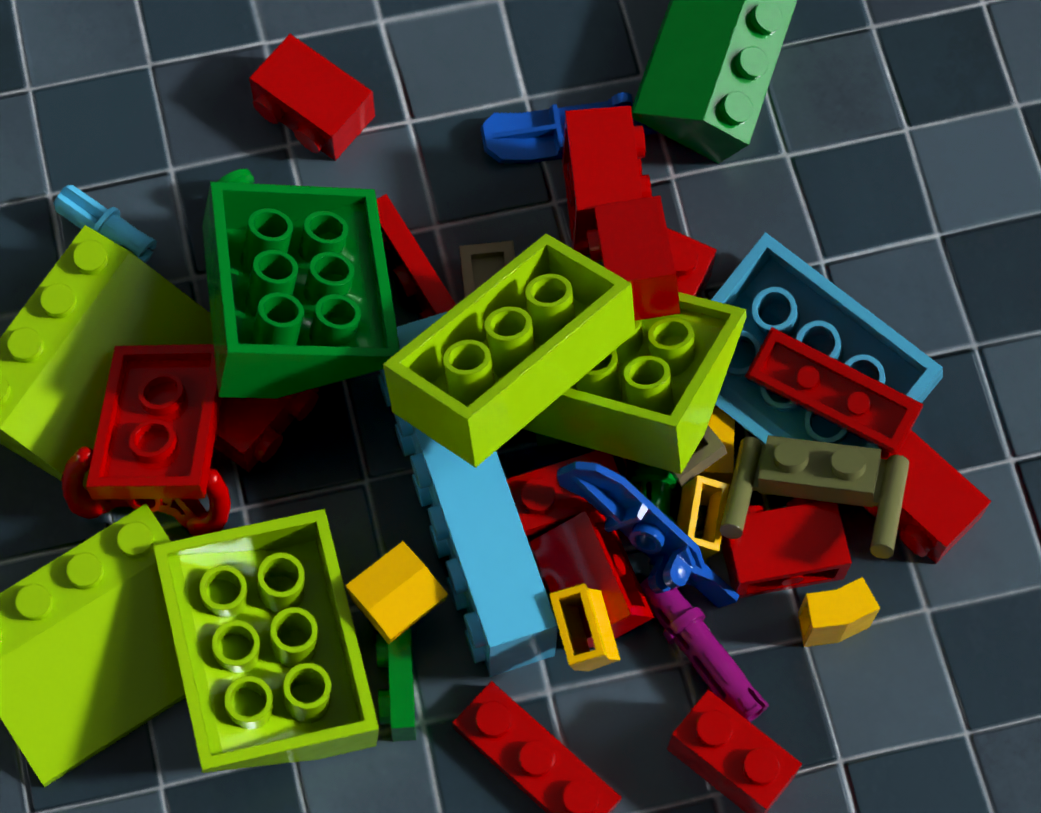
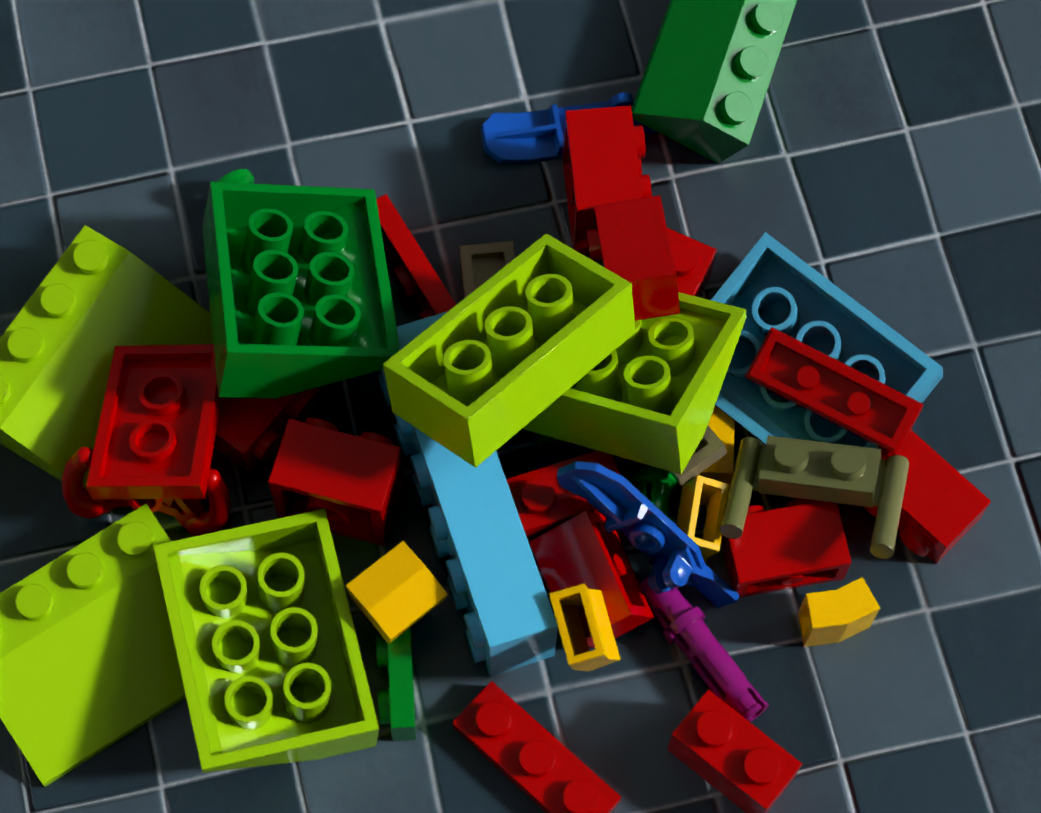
(84, 210): medium azure axle -> none
(311, 98): red brick -> none
(339, 472): none -> red brick

